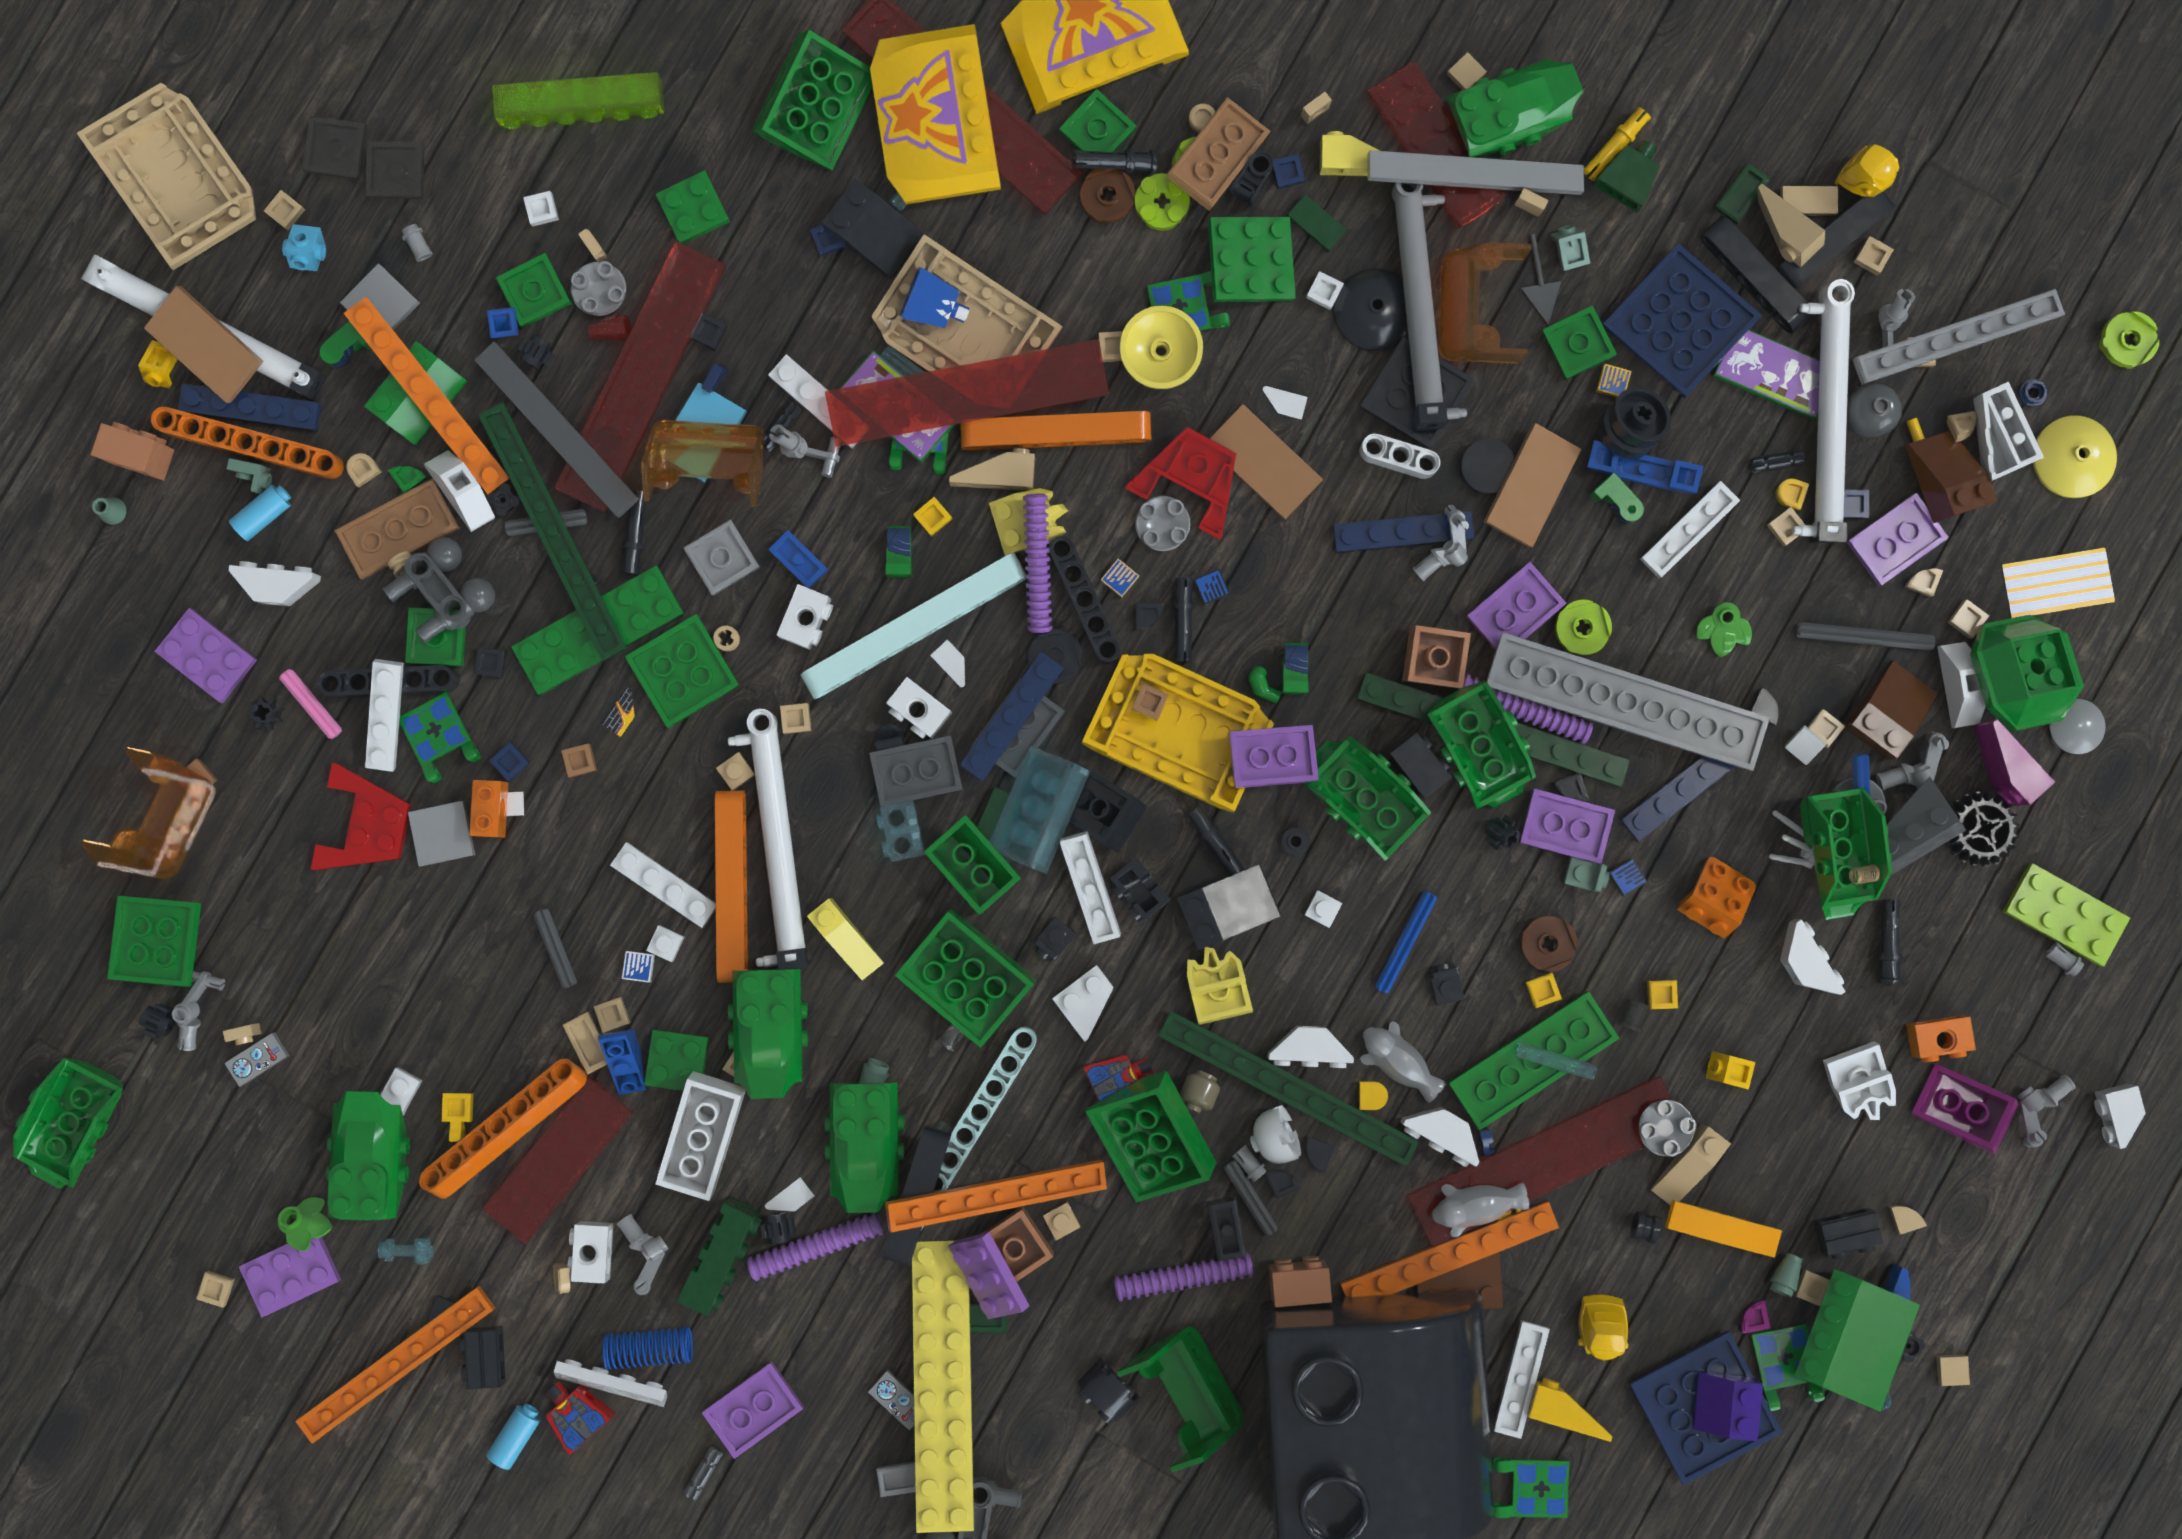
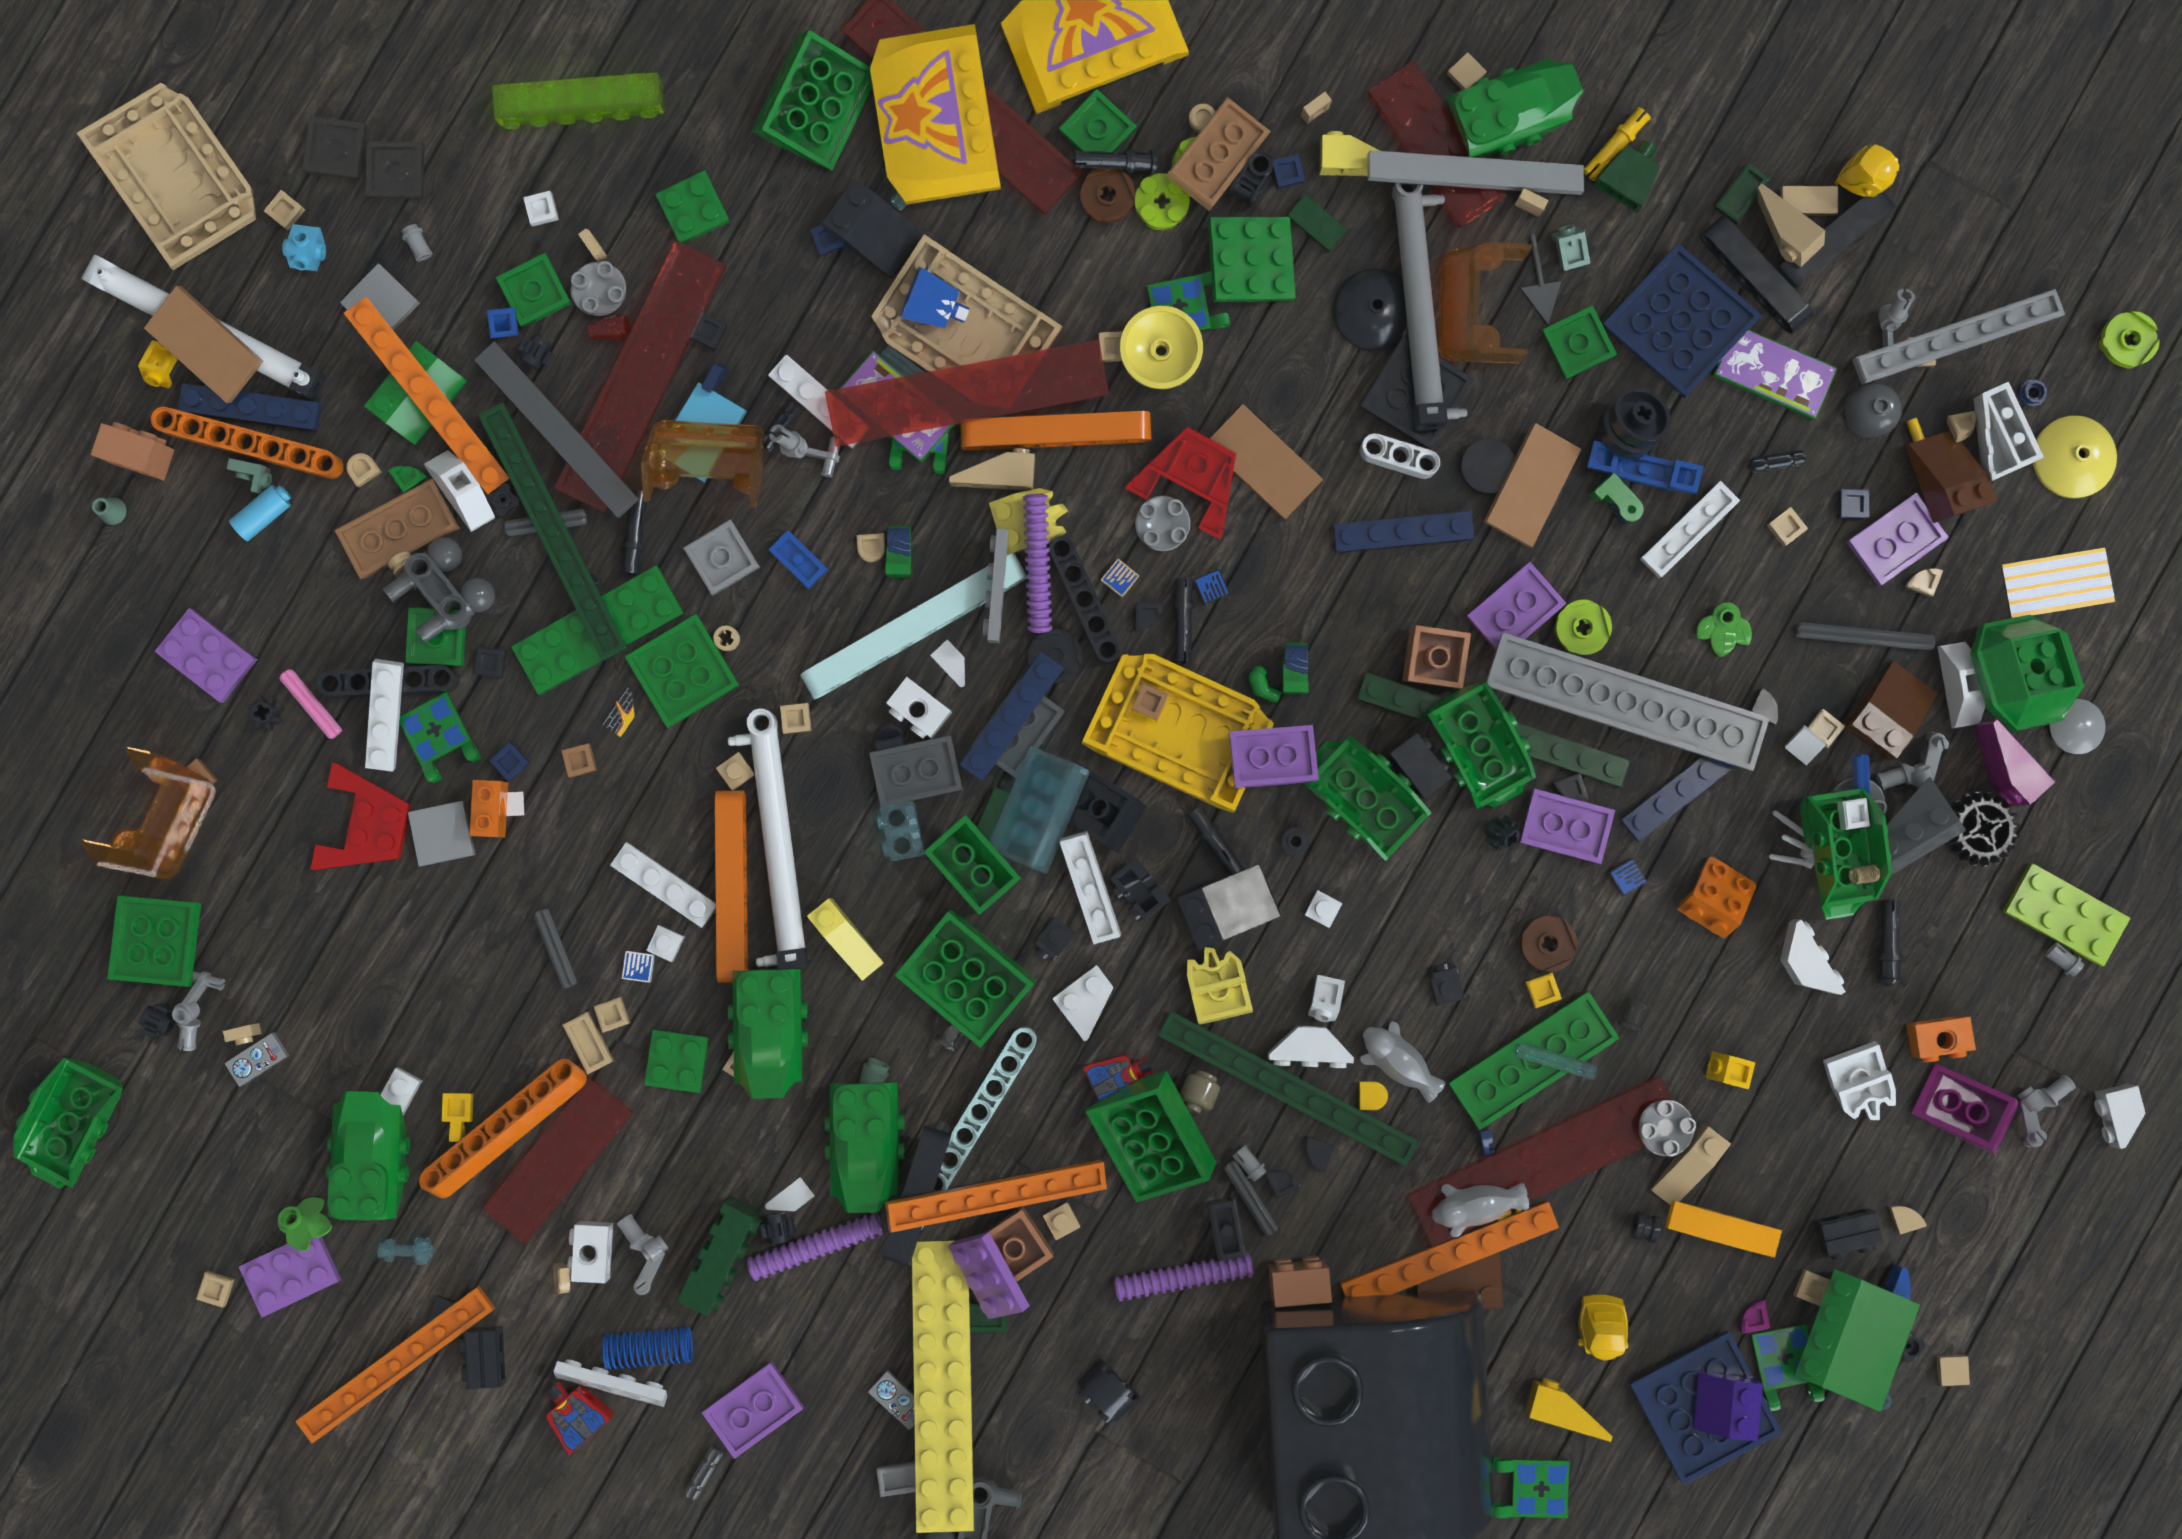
(274, 584): white slope -> none
(341, 345): green leg -> none
(514, 1436): medium azure brick -> none
(624, 1060): blue slope -> none
(700, 1135): white brick -> none
(803, 601): white brick -> none
(871, 547): none -> tan tile
(932, 516): yellow plate -> none
(996, 573): none -> light grey plate
(1197, 1391): green windscreen -> none
(1275, 1137): white cylinder -> none
(1286, 402): white sticker -> none
(1325, 290): white plate -> none
(1326, 998): none -> white bracket
(1405, 942): blue axle -> none
(1444, 1132): white slope -> none
(1452, 552): light grey pin -> none
(1520, 1379): white plate -> none
(1542, 715): medium lavender piece -> none
(1586, 874): sand green bracket -> none
(1613, 380): tile -> none
(1662, 994): yellow tile -> none
(1786, 1276): sand green cone -> none
(1792, 493): yellow tile -> none
(1831, 414): white piece -> none
(1853, 813): none -> white tile
(1873, 255): tan tile -> none
(1968, 618): tan tile -> none

